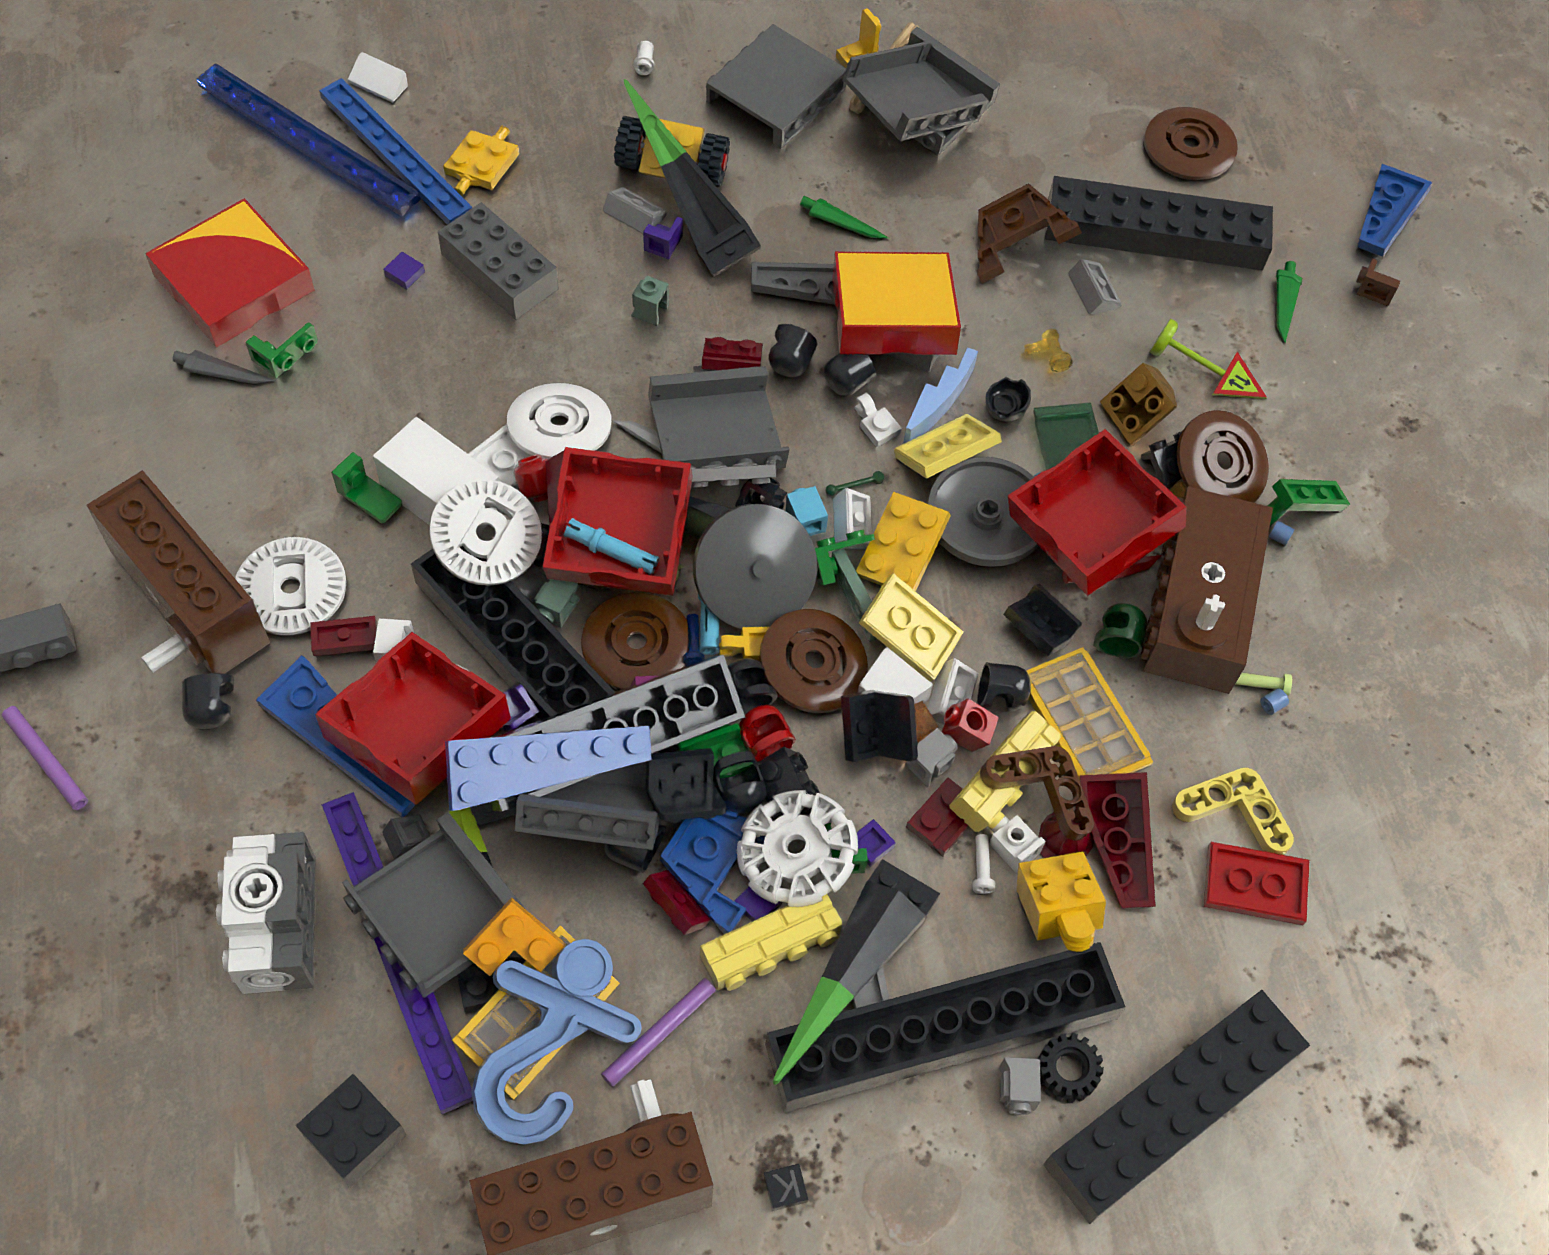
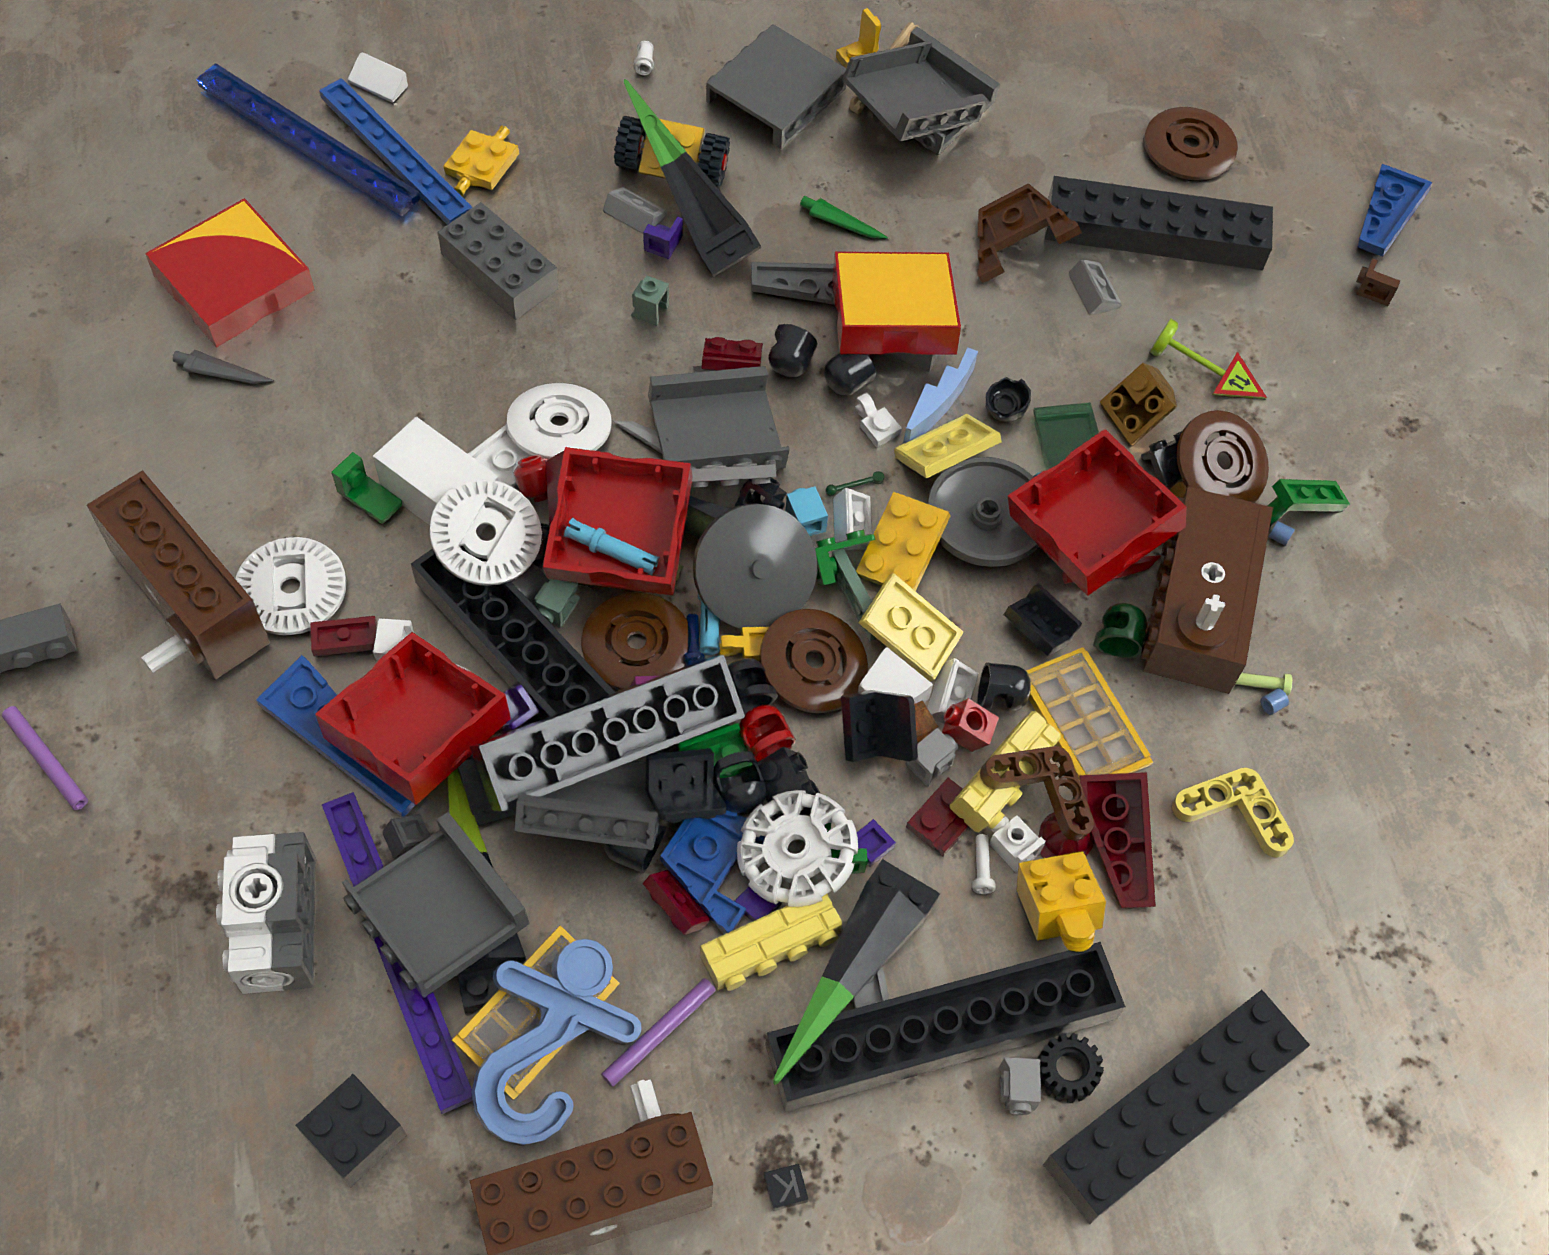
(202, 700): black helmet -> none
(283, 358): green bracket -> none
(404, 270): dark purple tile -> none
(509, 931): light orange plate -> none
(514, 765): wing -> none
(1060, 360): clear yellow piece -> none
(1257, 883): red tile -> none
(1287, 292): green bar -> none

